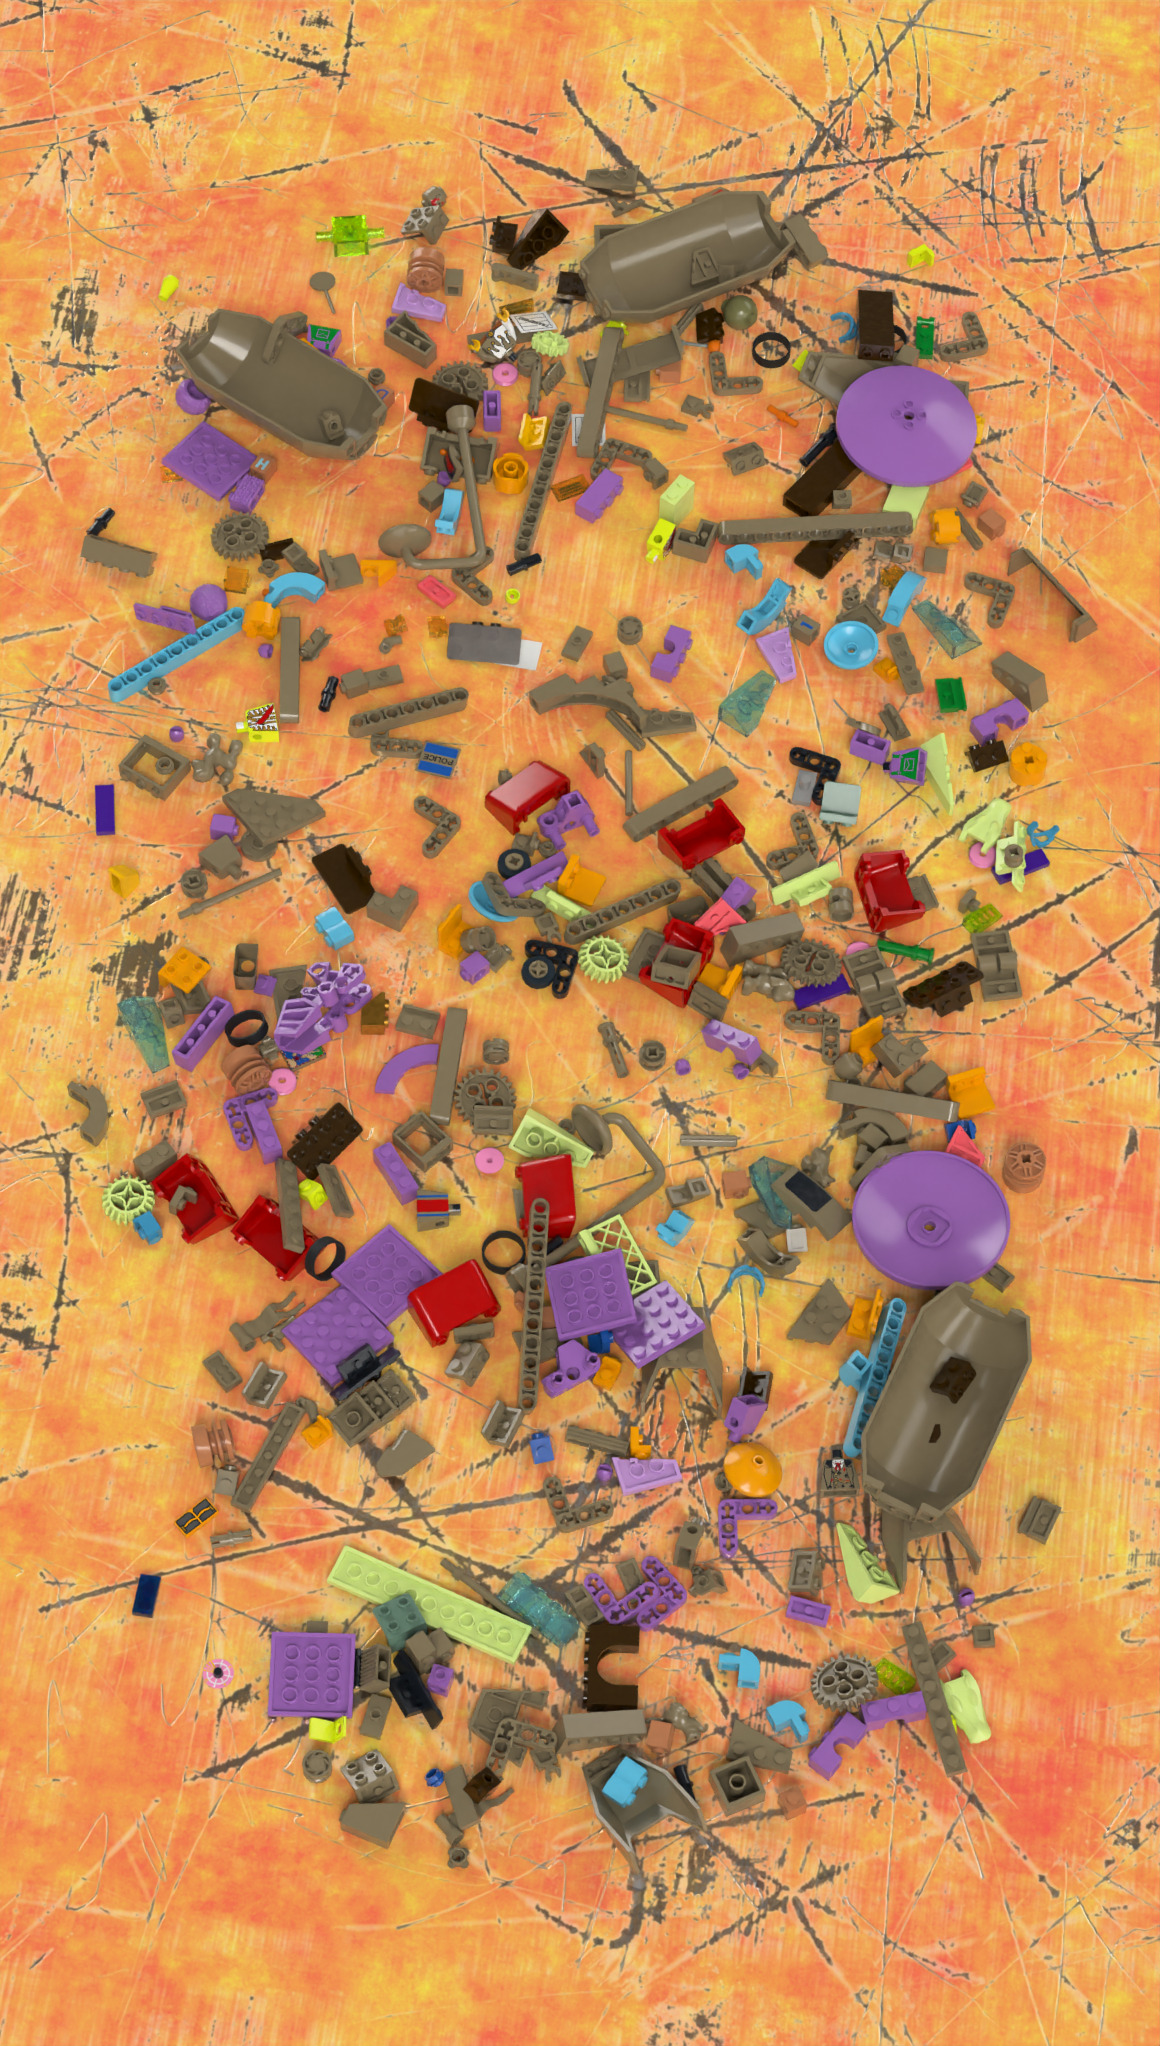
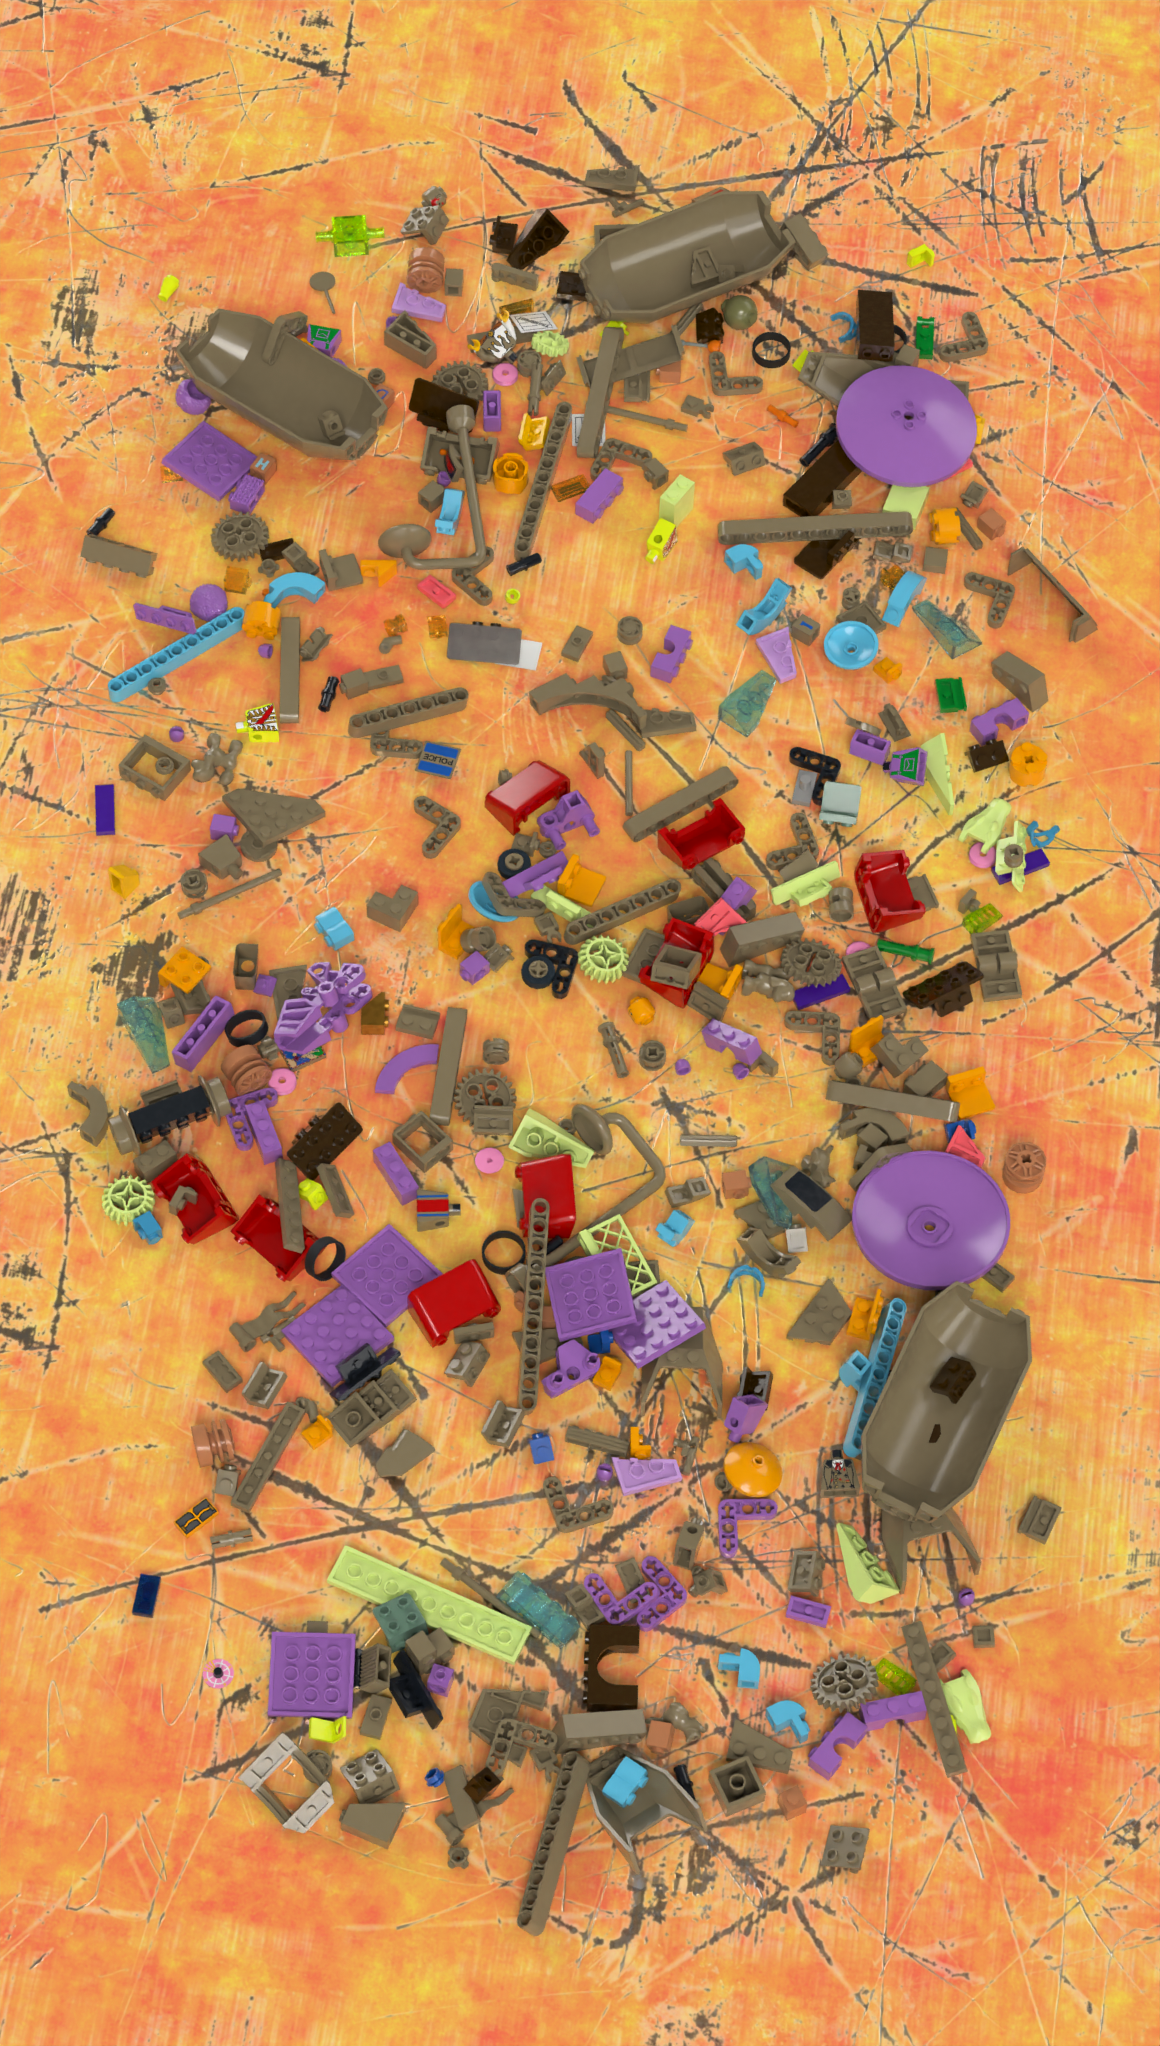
(169, 1114): none -> brick
(267, 1763): none -> wedge
(345, 876): dark brown bracket -> none
(553, 1843): none -> dark tan beam
(641, 1011): none -> light orange head
(687, 1452): none -> dark tan hose
(696, 544): dark tan brick -> none
(845, 1847): none -> dark tan hinge
(905, 663): dark tan bracket -> none

